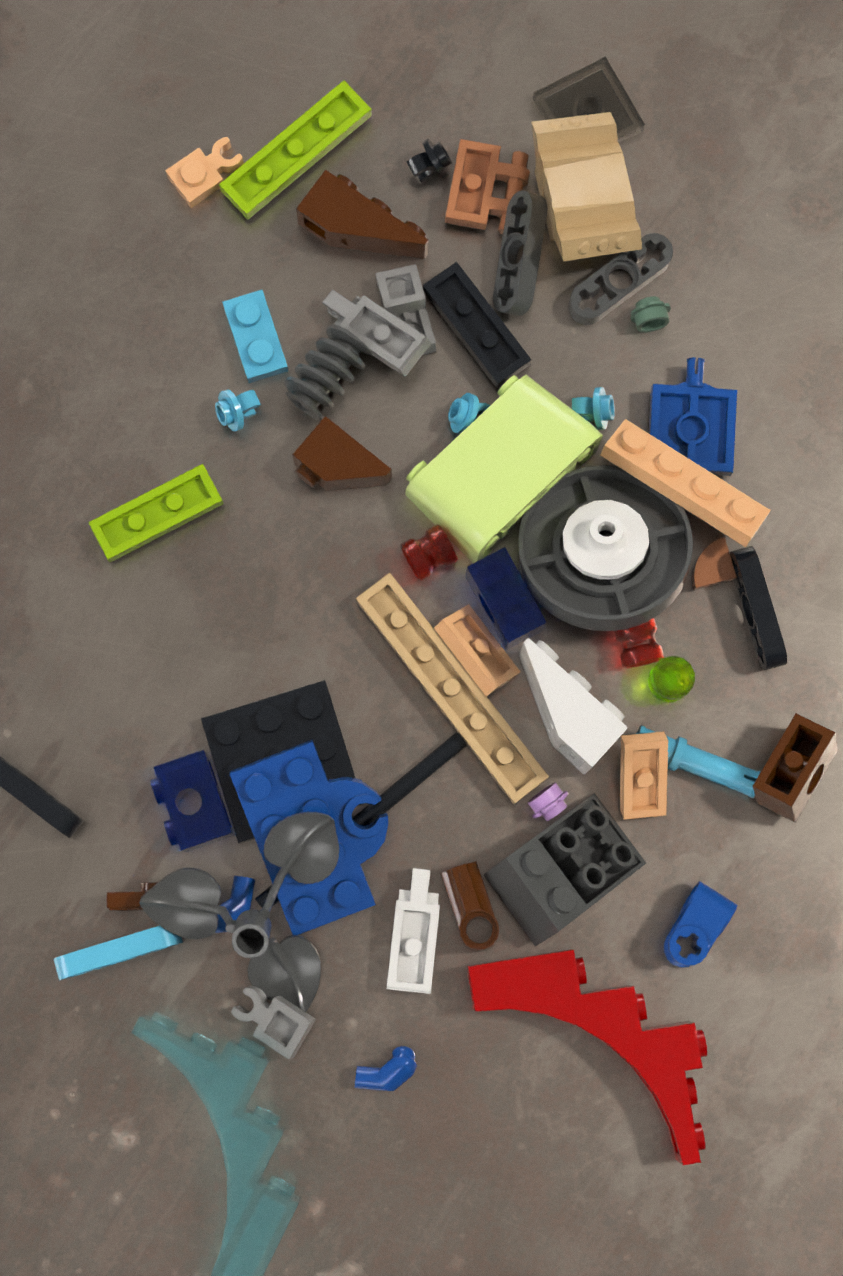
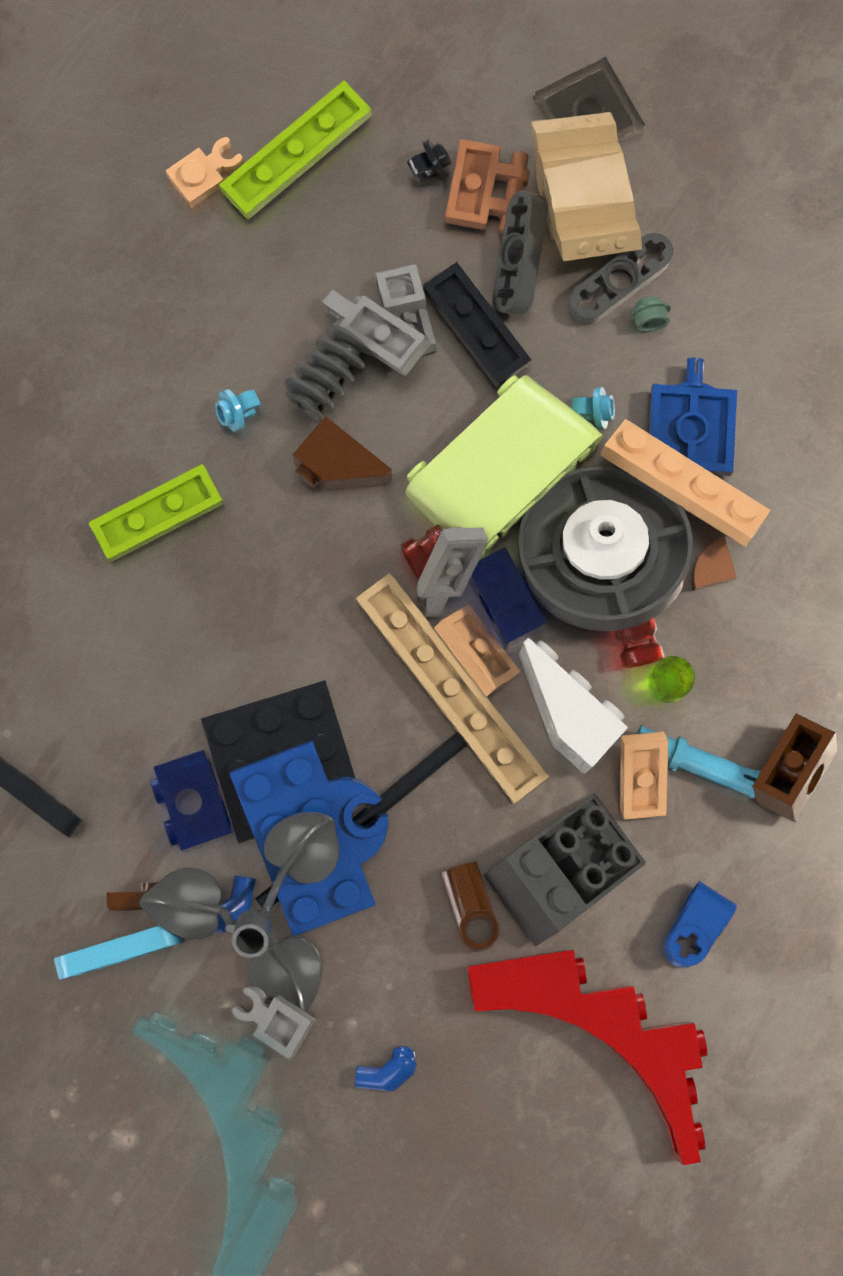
(255, 336): medium azure plate -> none
(351, 221): reddish brown slope -> none
(414, 936): white hinge -> none
(449, 567): none -> light grey hinge
(465, 411): medium azure plate -> none
(548, 802): lavender plate -> none
(758, 608): black beam -> none

